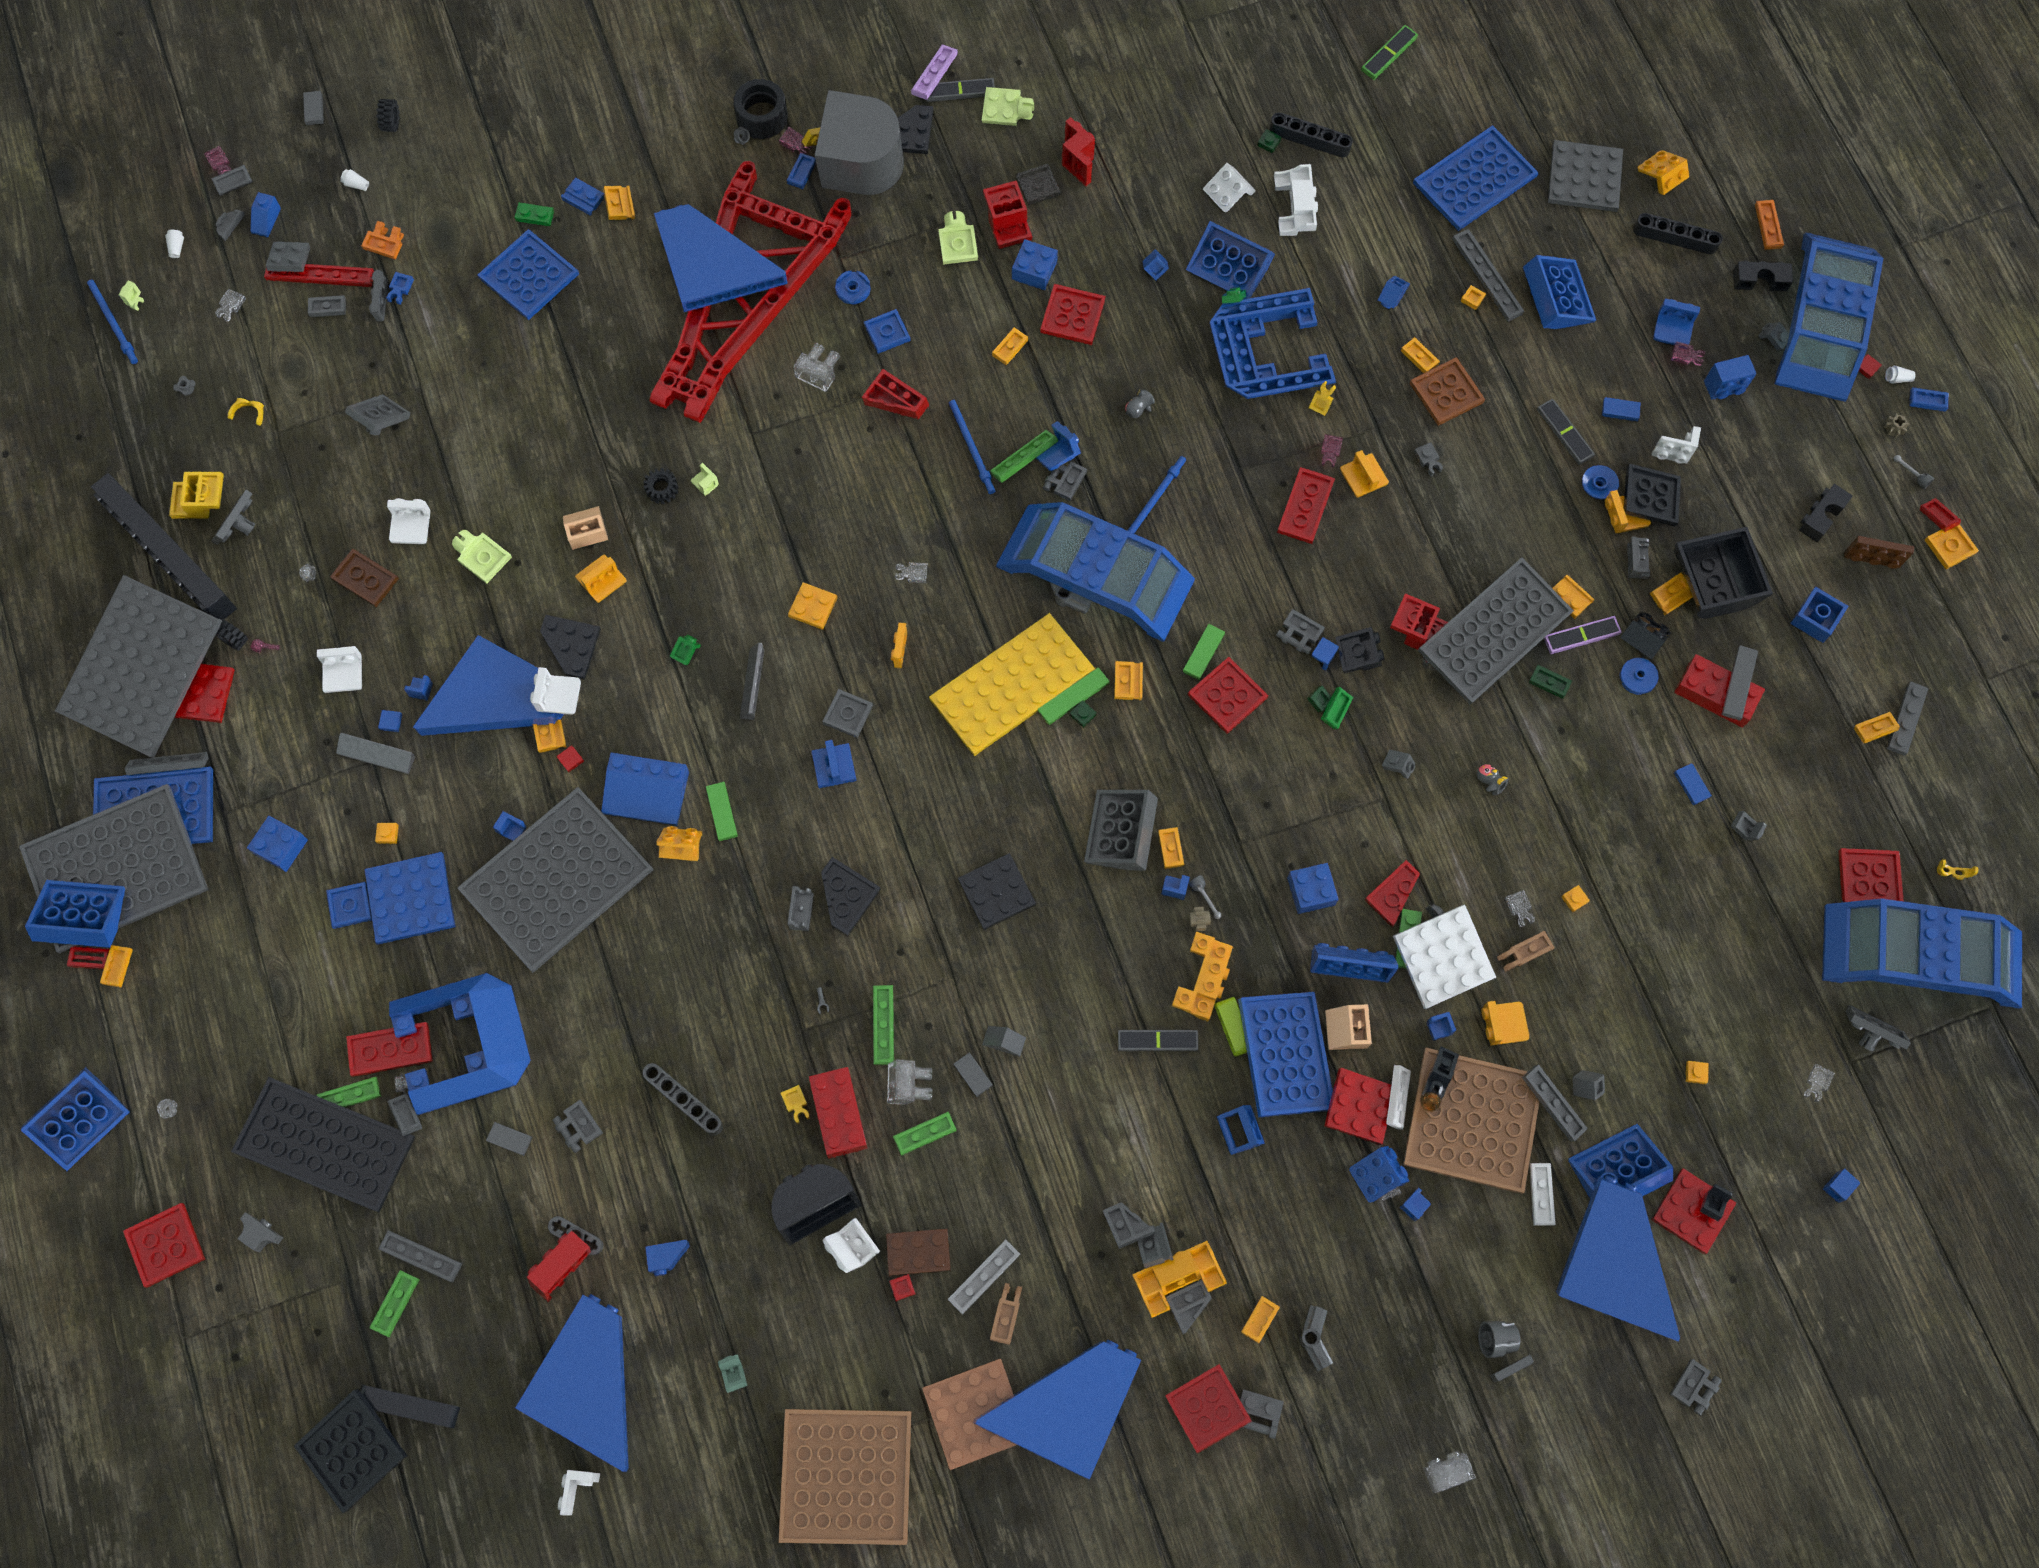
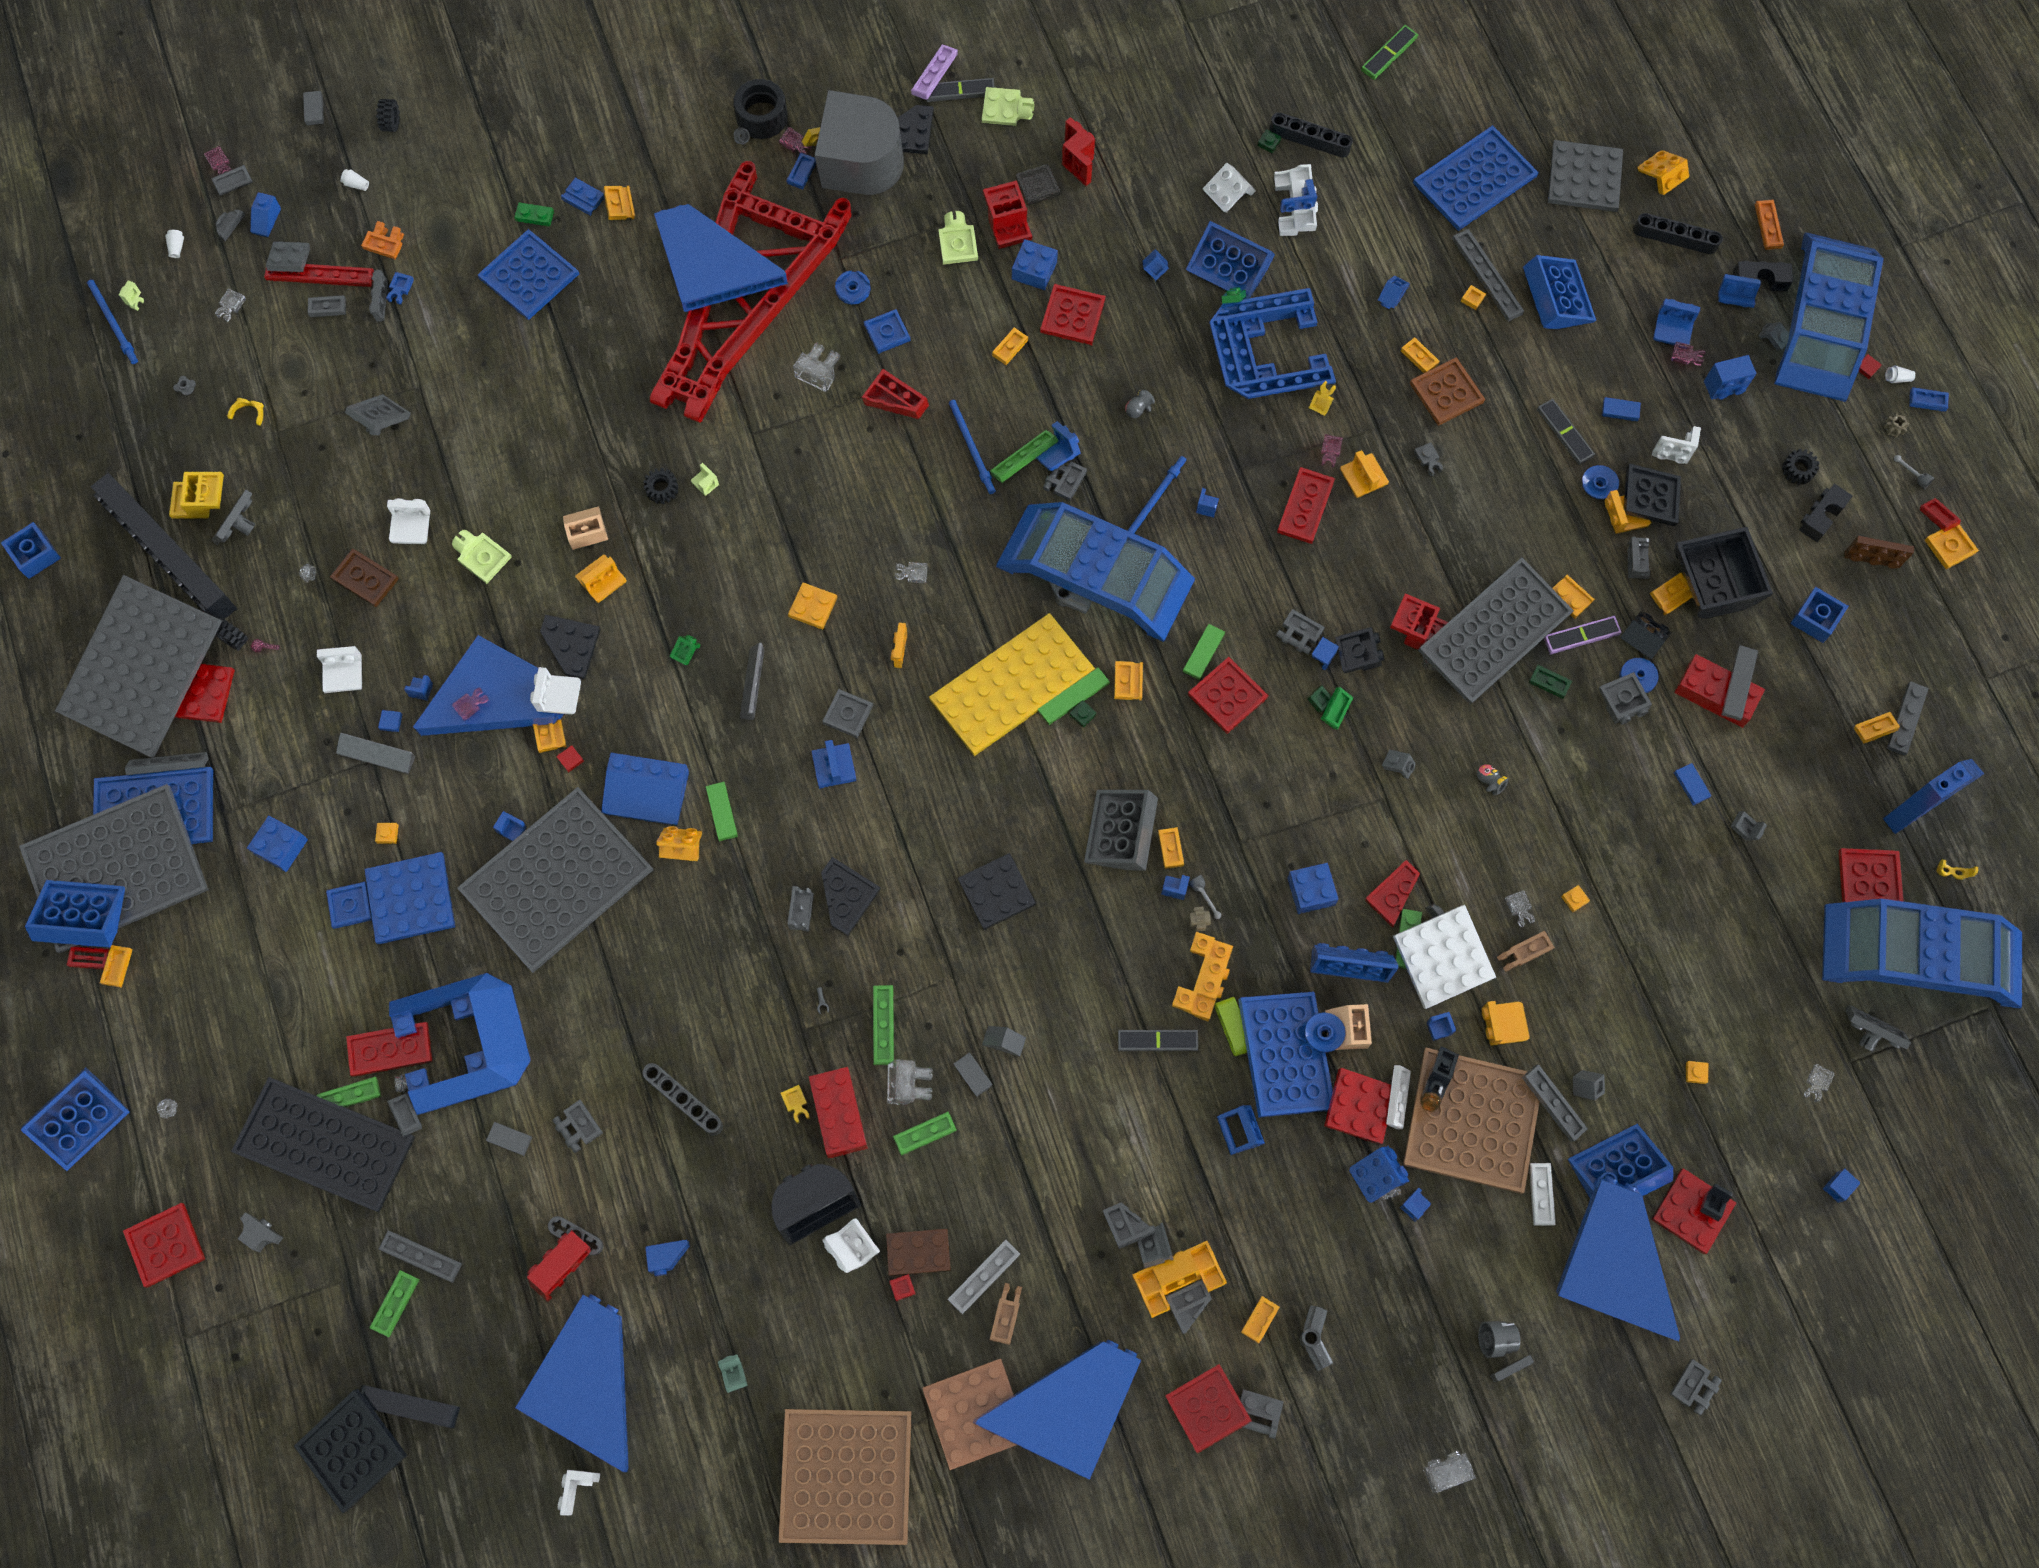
(31, 550): none -> blue brick
(467, 705): none -> clear pink plate
(1207, 504): none -> blue panel
(1305, 201): none -> blue bracket
(1328, 1023): none -> blue dish
(1625, 698): none -> dark grey plate
(1738, 290): none -> blue bracket
(1805, 458): none -> black tyre
(1933, 794): none -> blue slope

